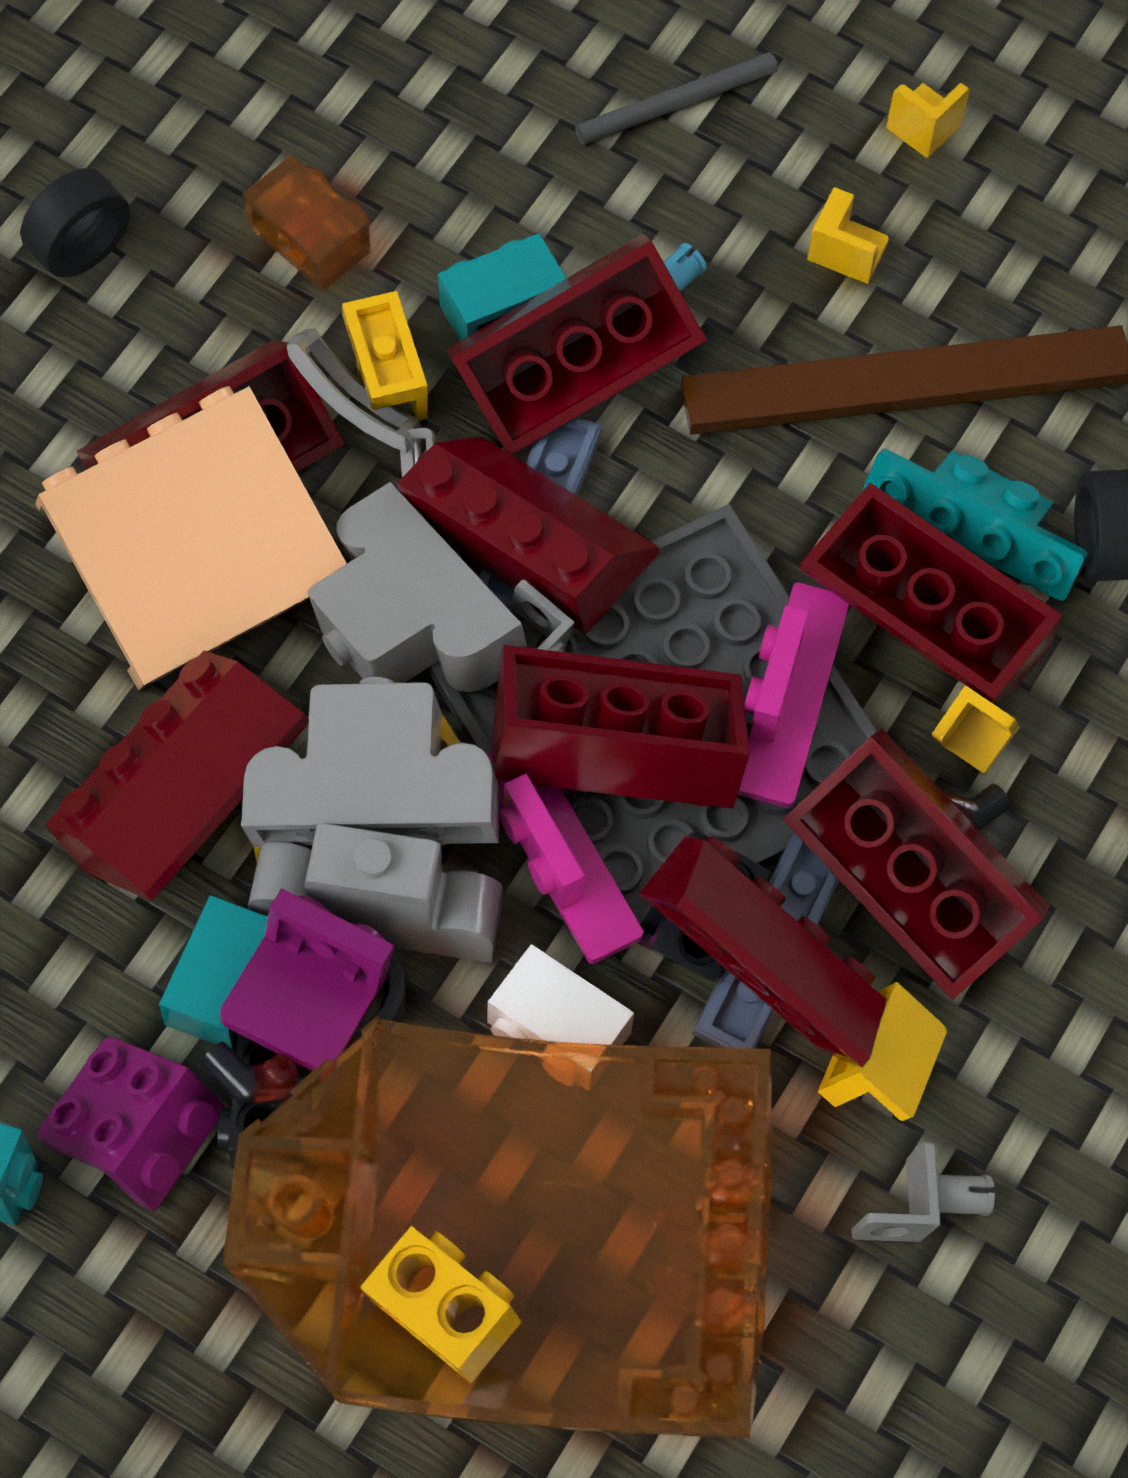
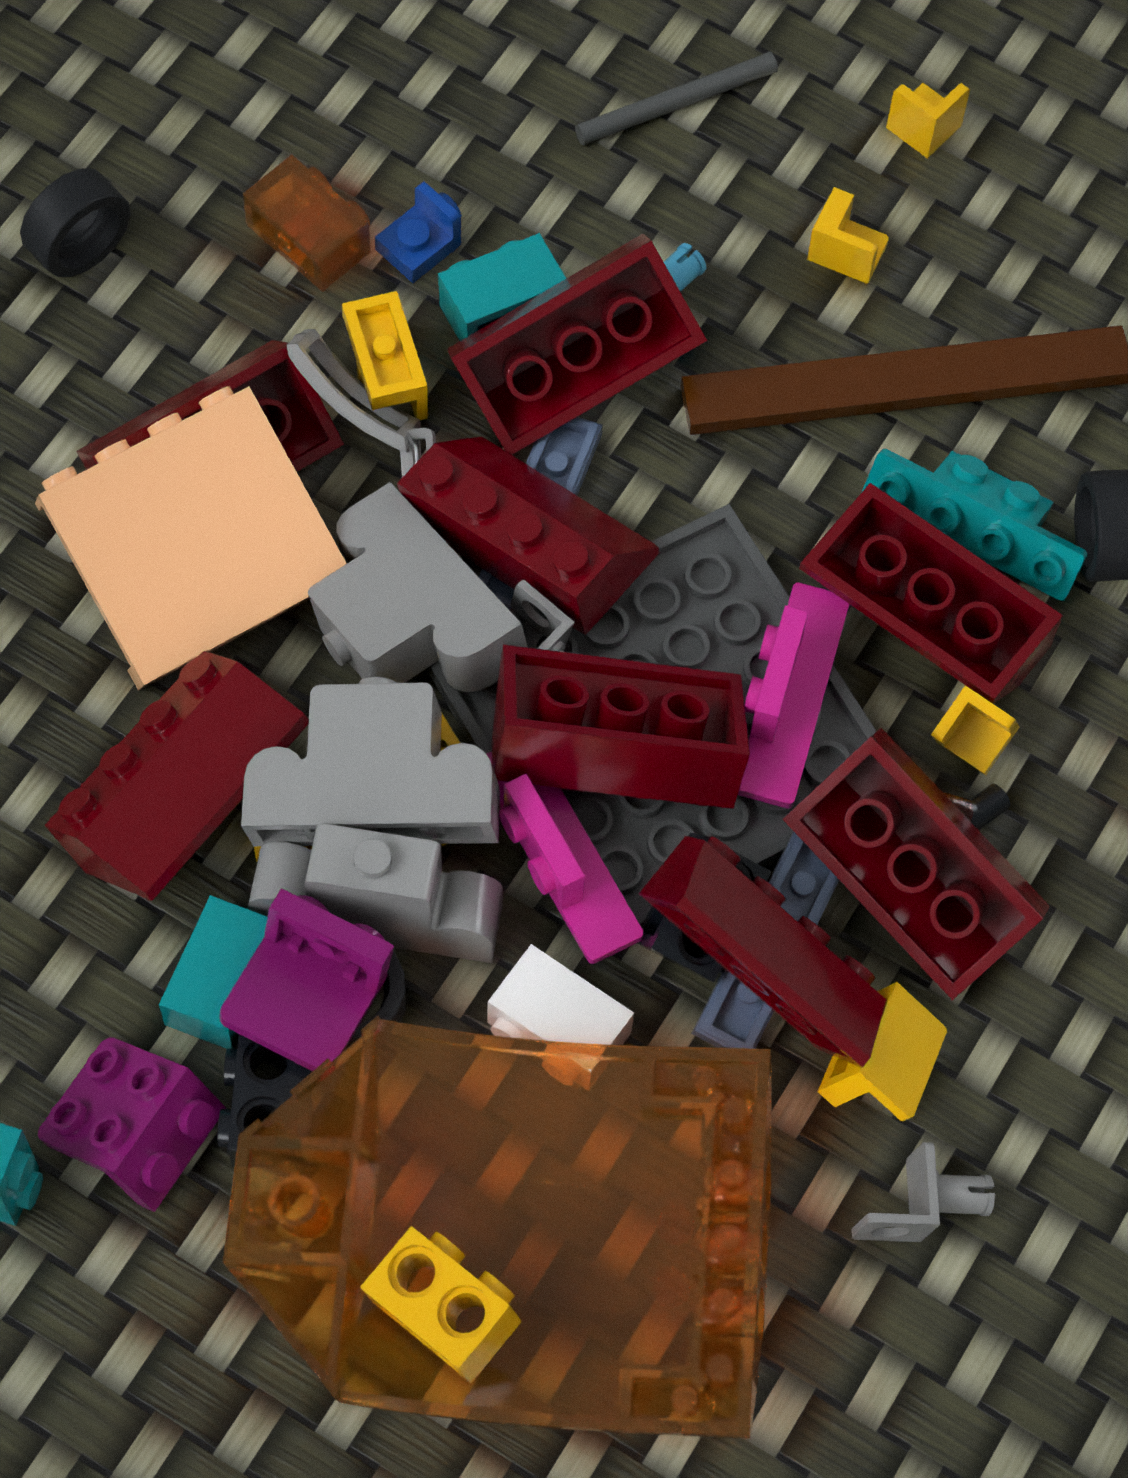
(251, 1082): arm -> none
(422, 234): none -> blue bracket

